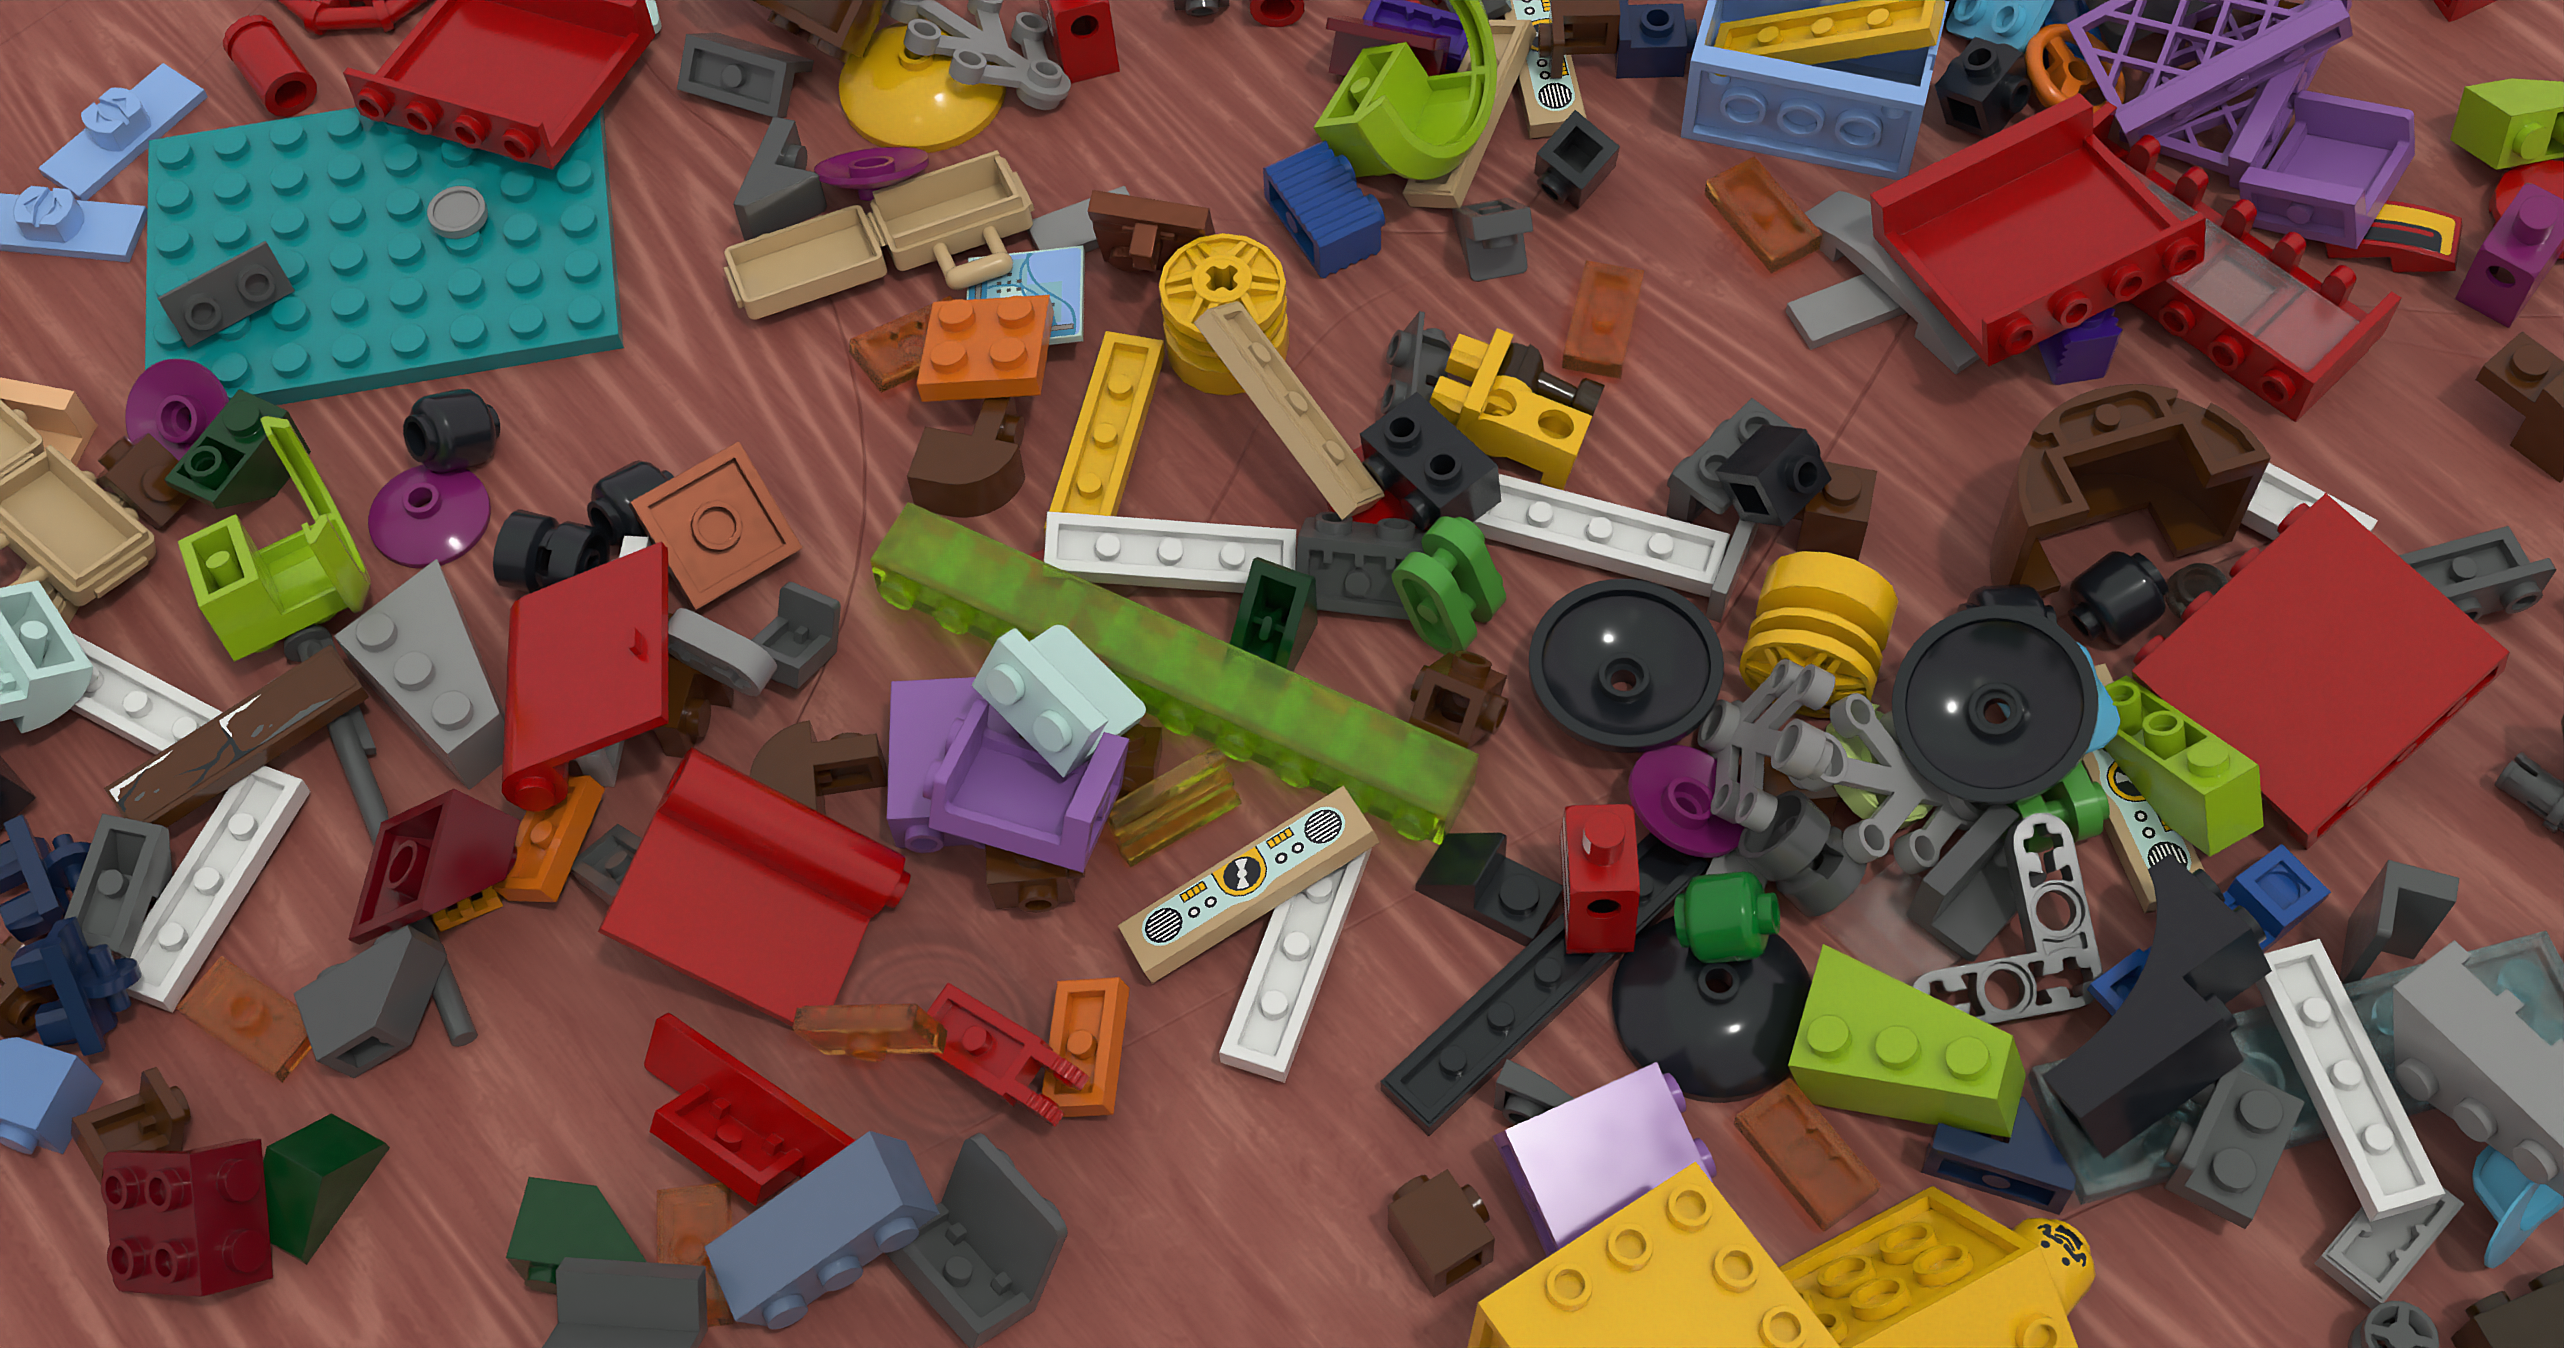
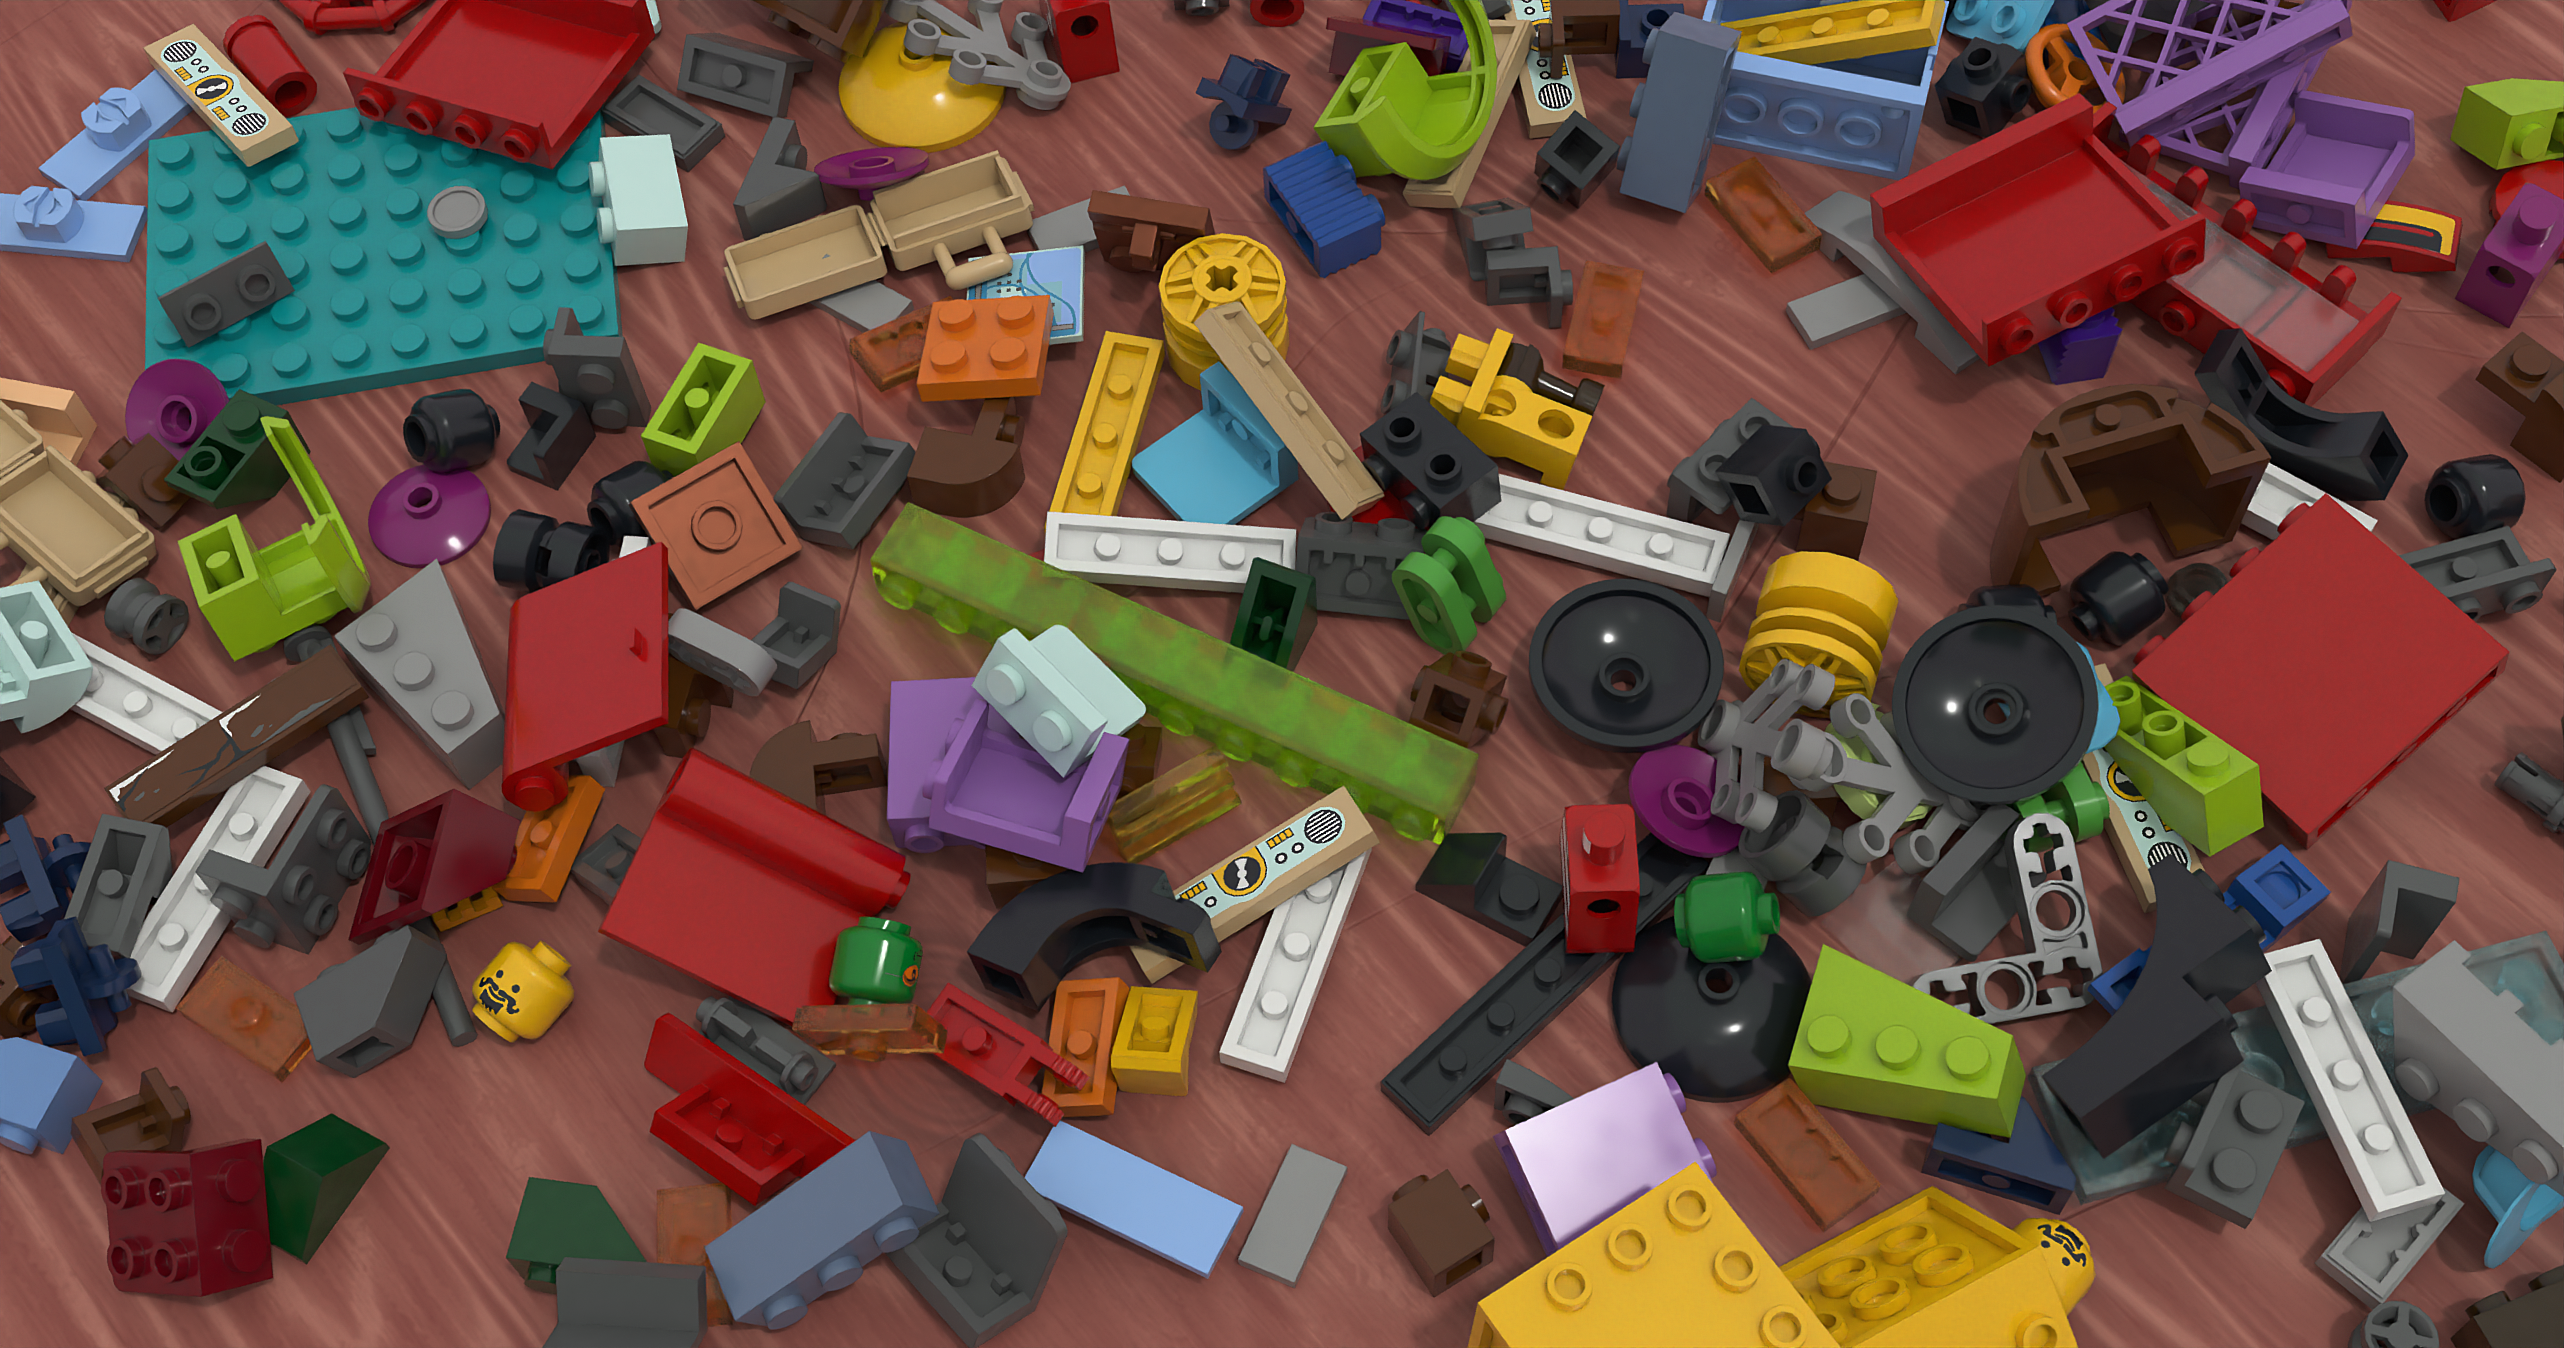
(146, 616): none -> dark grey wheel
(221, 95): none -> tile
(304, 883): none -> dark grey bracket
(522, 990): none -> yellow head
(556, 436): none -> black panel
(596, 373): none -> dark grey bracket
(640, 200): none -> light aqua brick
(650, 110): none -> dark grey tile
(704, 410): none -> lime brick
(764, 1046): none -> dark grey hinge
(843, 483): none -> dark grey bracket
(865, 305): none -> light grey piece
(876, 963): none -> green head
(1079, 913): none -> black arch
(1133, 1198): none -> light blue piece
(1155, 1041): none -> yellow slope
(1219, 459): none -> medium azure bracket
(1248, 95): none -> dark blue hips
(1293, 1216): none -> light grey piece
(1528, 276): none -> dark grey bracket
(1677, 110): none -> sand blue brick
(2336, 452): none -> black arch
(2475, 496): none -> black head

